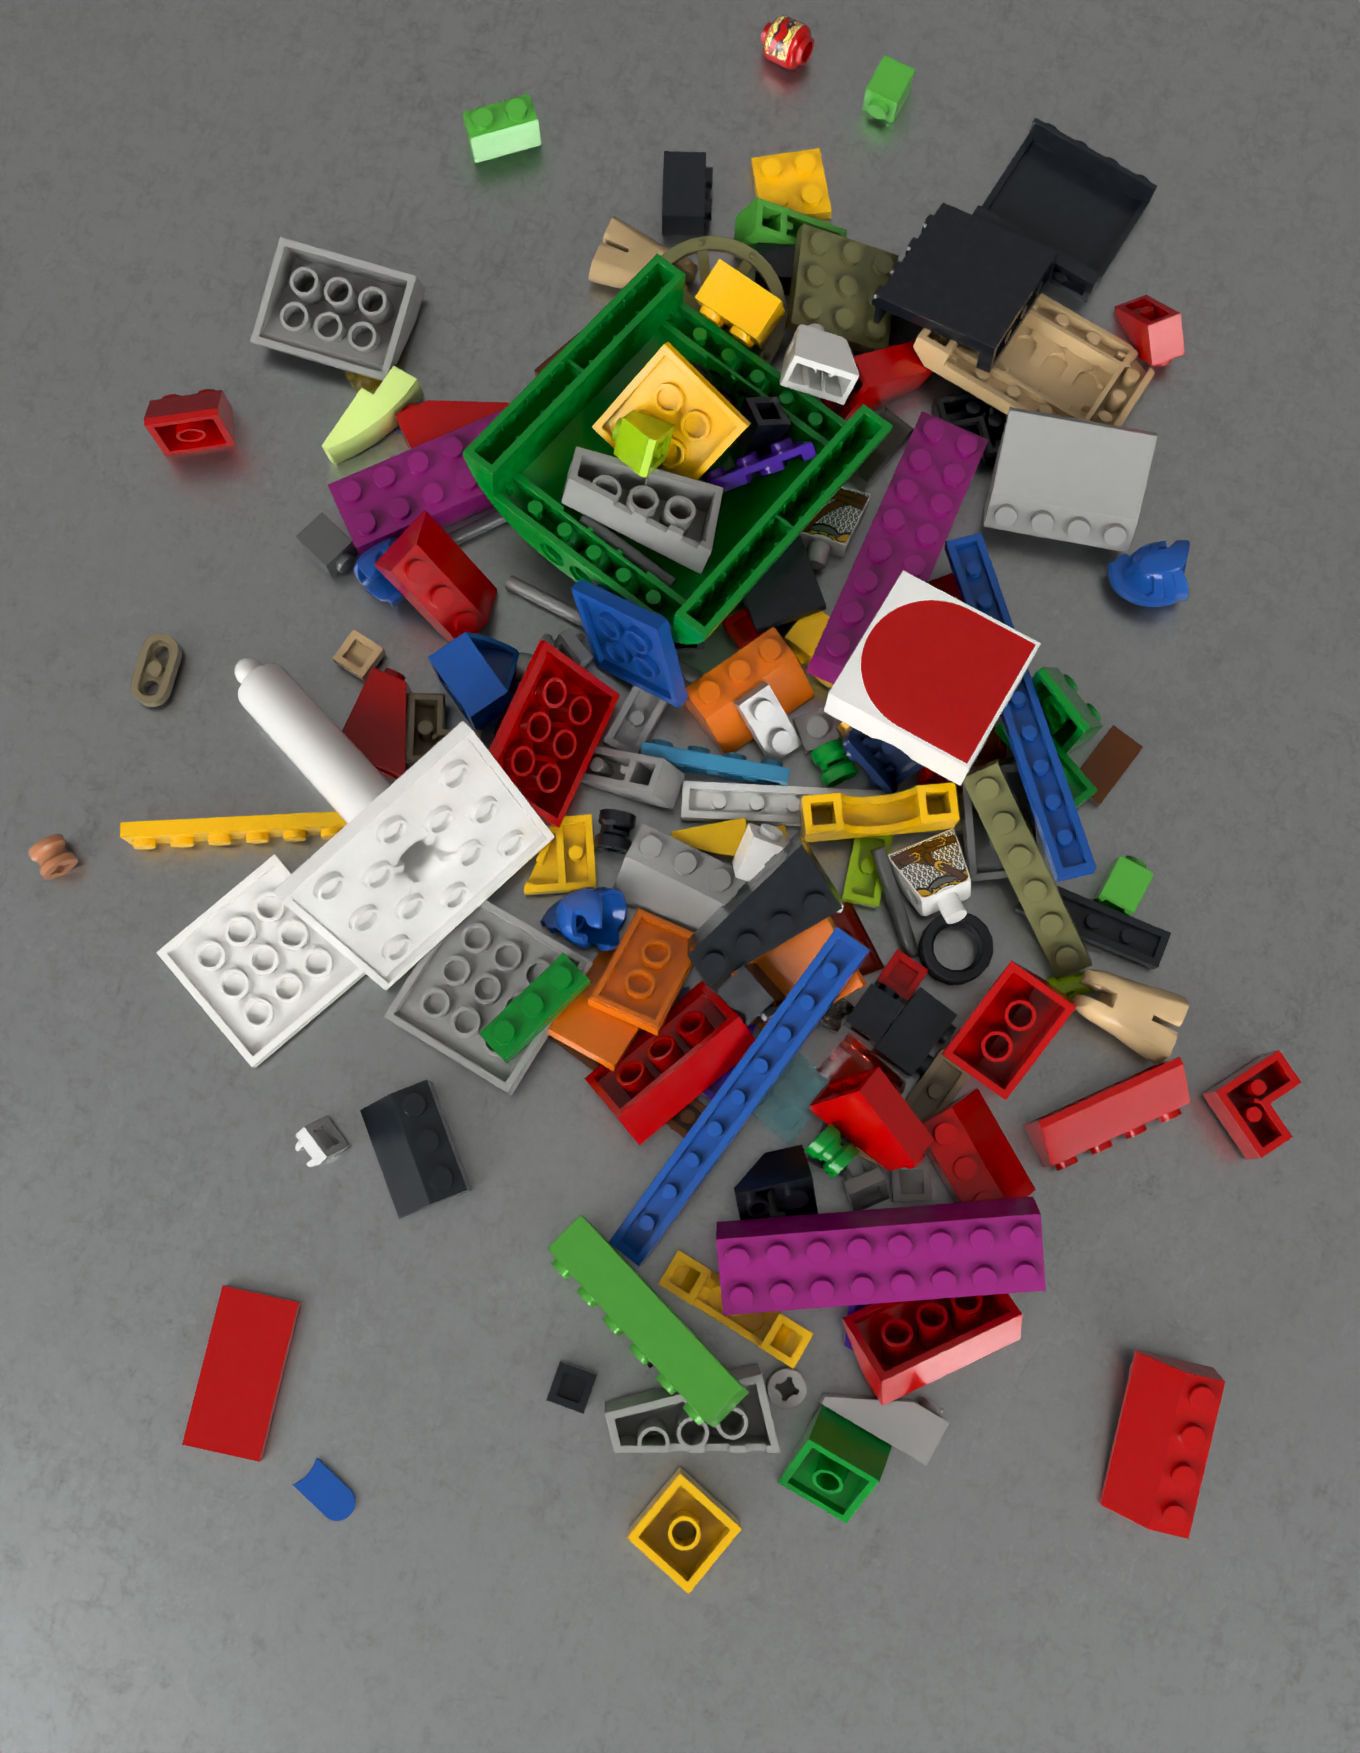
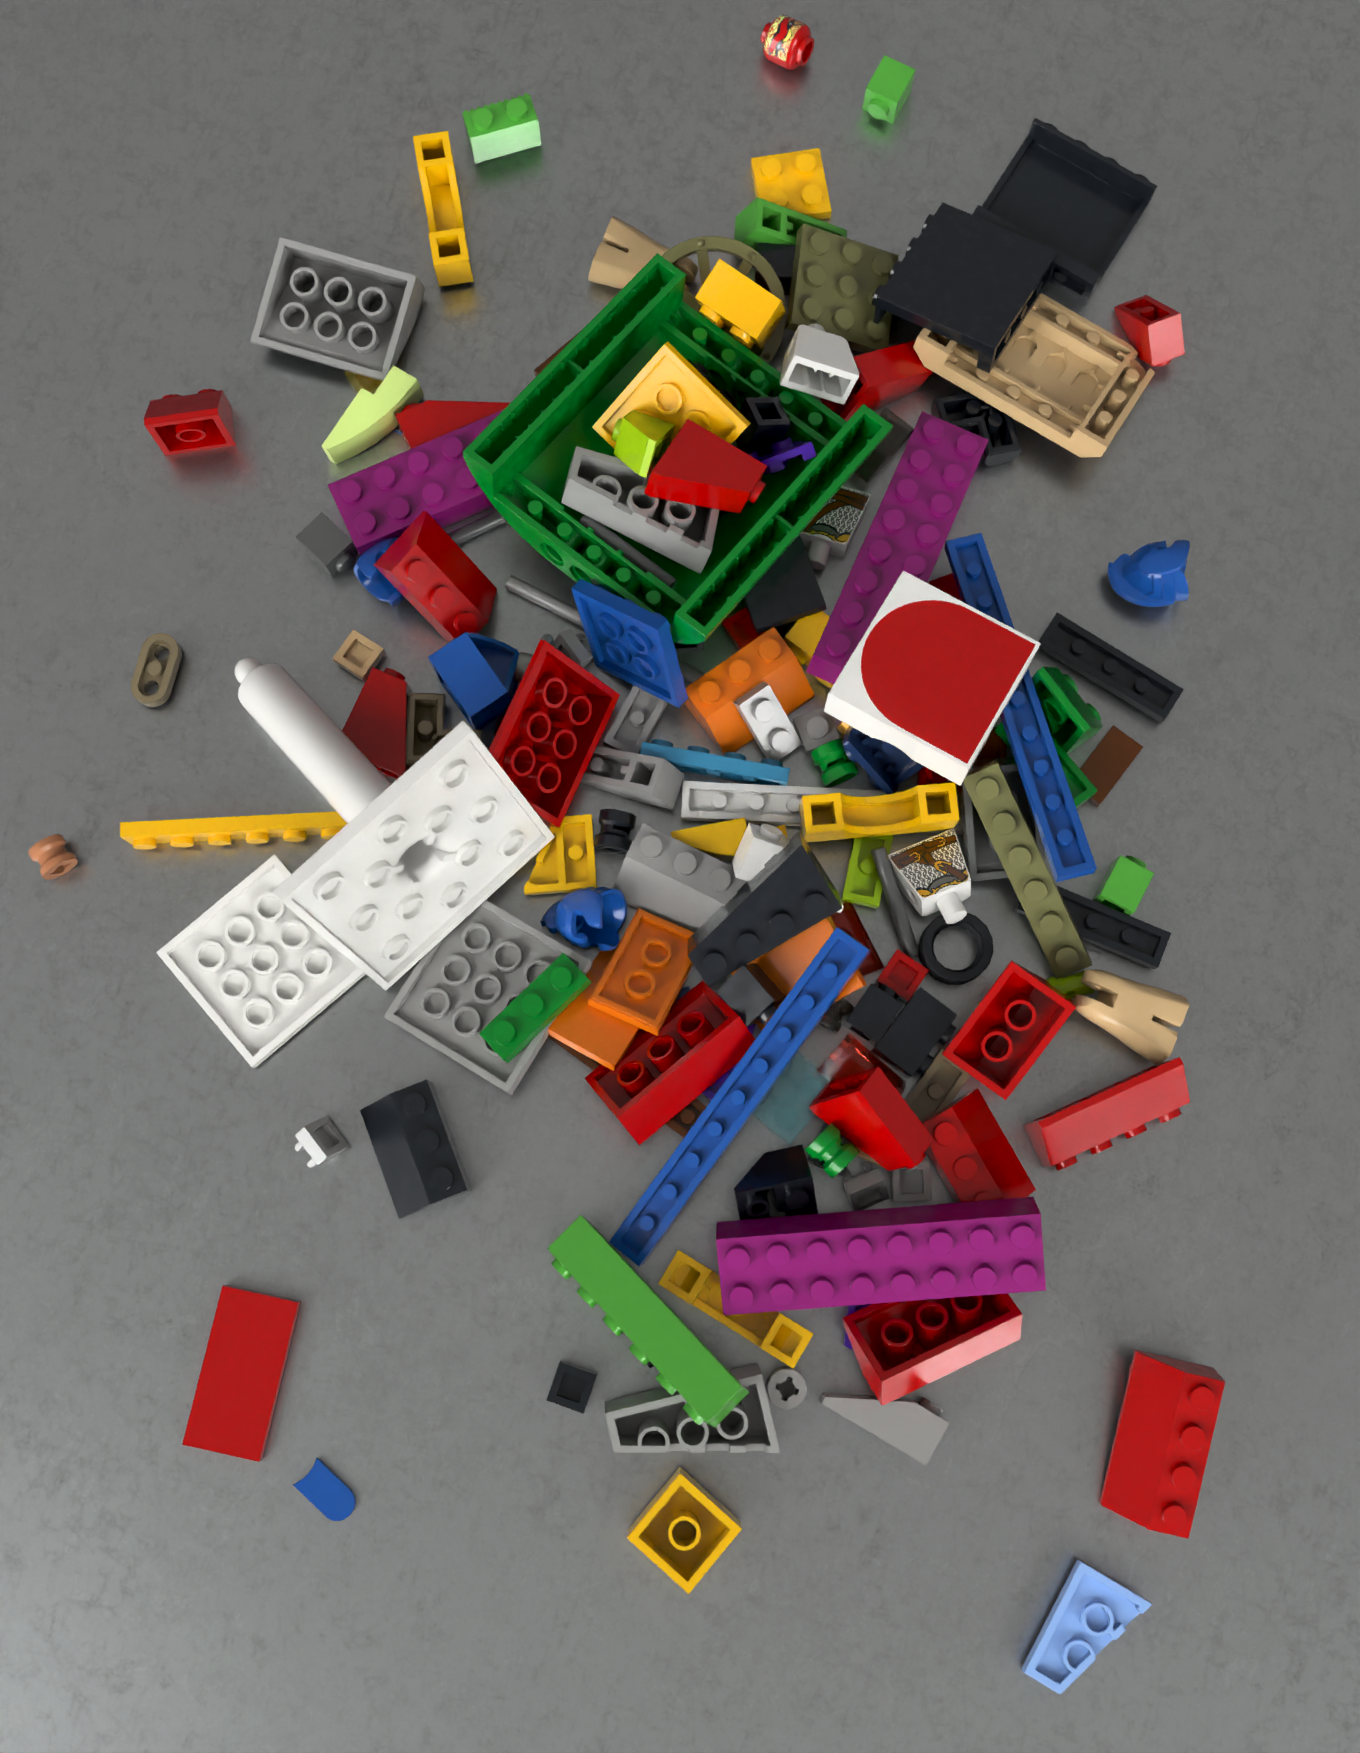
(443, 208): none -> yellow arch
(684, 193): black brick -> none
(706, 472): none -> red slope
(835, 1464): green slope -> none
(1069, 479): light grey slope -> none
(1080, 1625): none -> light blue wing
(1109, 667): none -> black plate
(1245, 1105): red brick -> none

